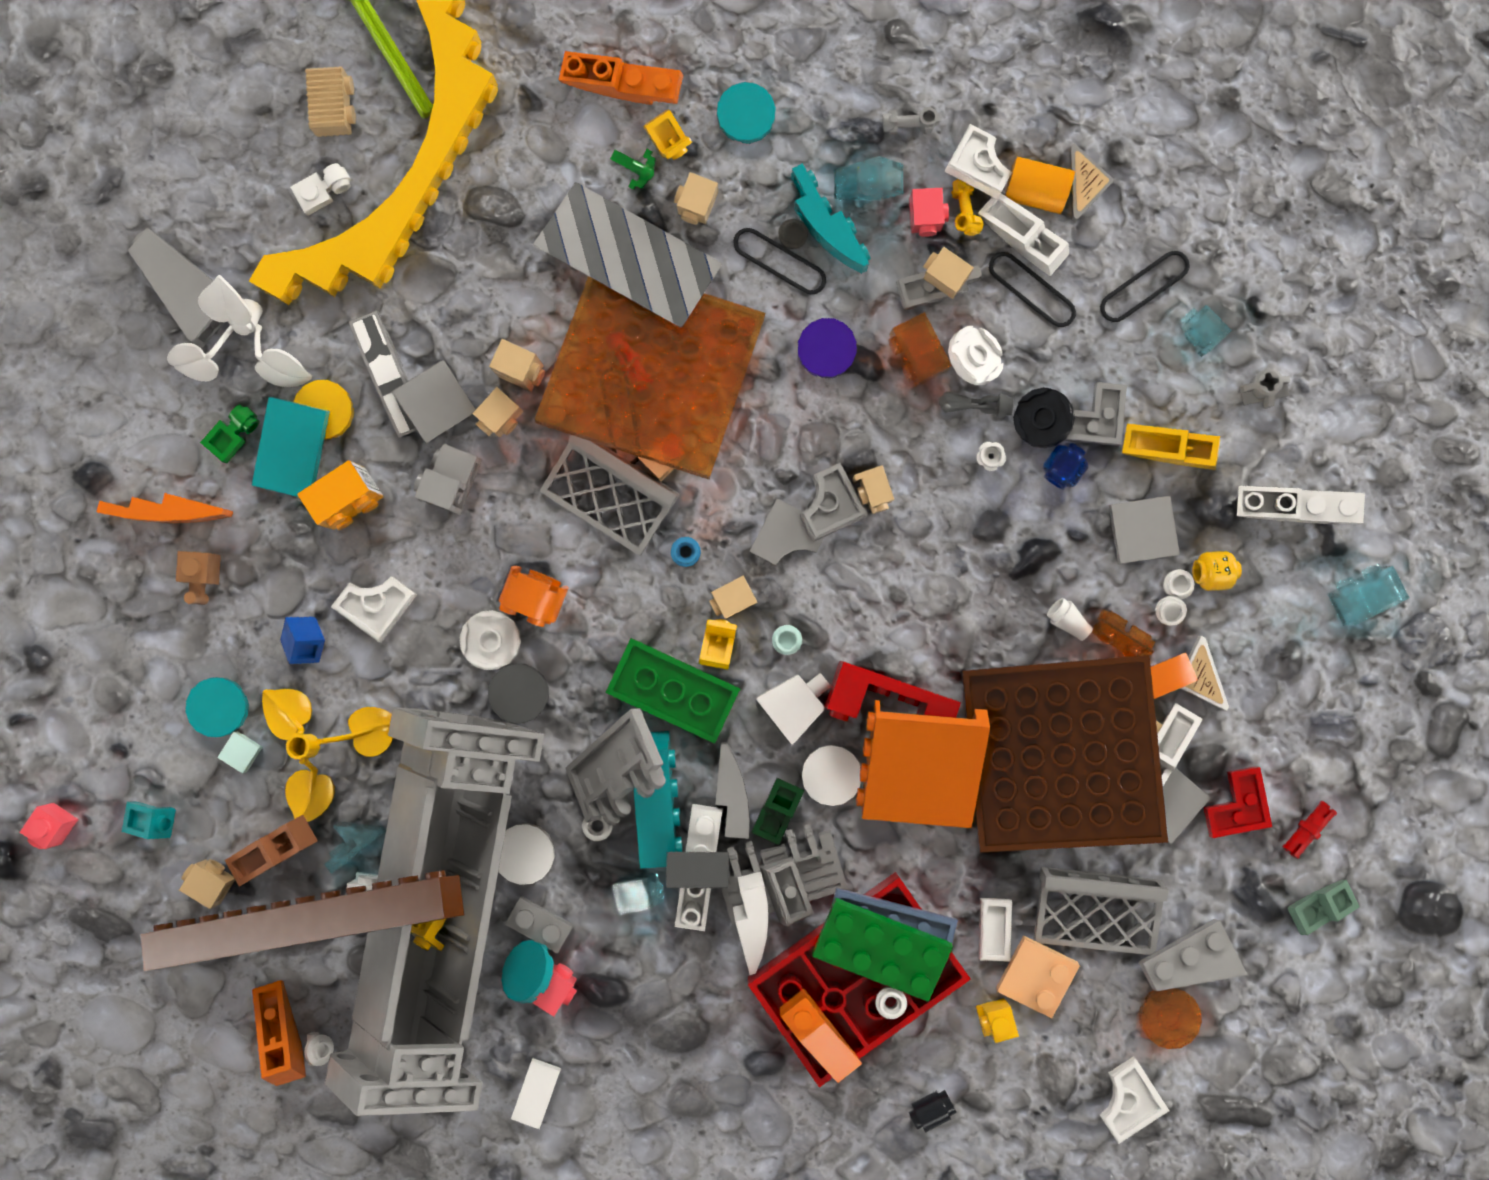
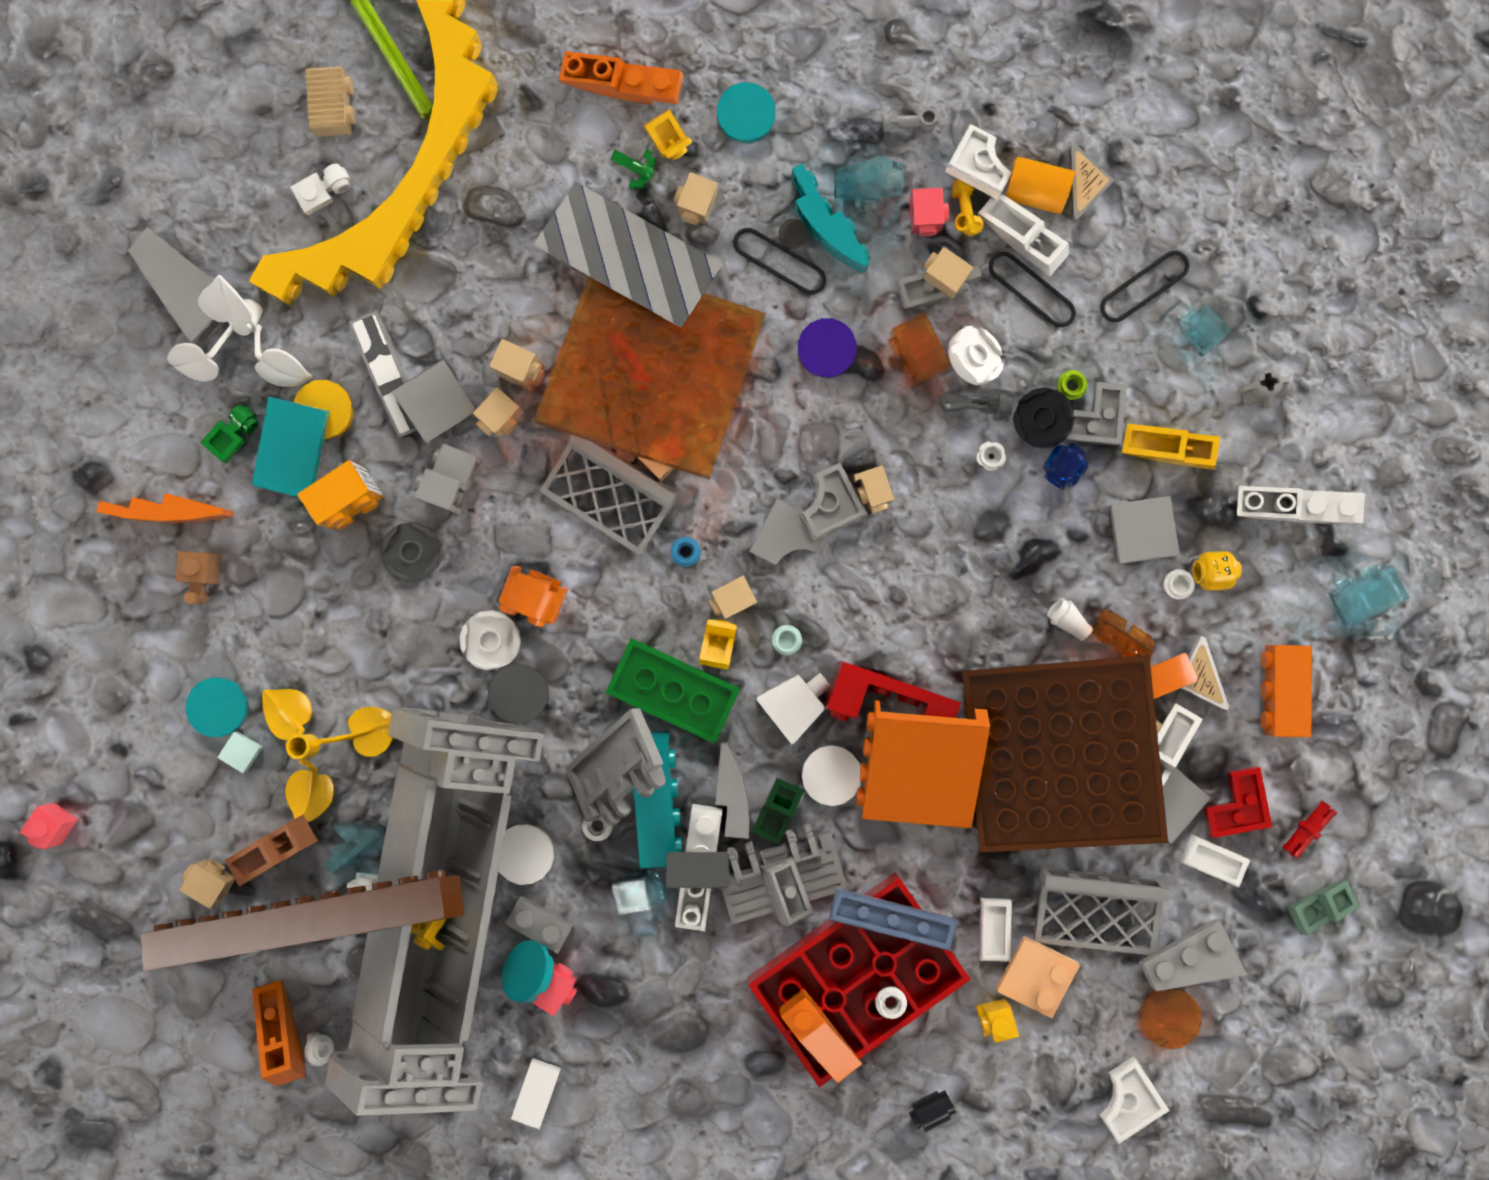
(148, 821): teal bracket -> none
(302, 640): blue panel -> none
(374, 608): white tile -> none
(411, 551): none -> dark grey tile
(752, 919): white slope -> none
(882, 949): green plate -> none
(1080, 381): none -> lime plate
(1171, 610): white plate -> none
(1215, 860): none -> white tile
(1287, 690): none -> orange brick

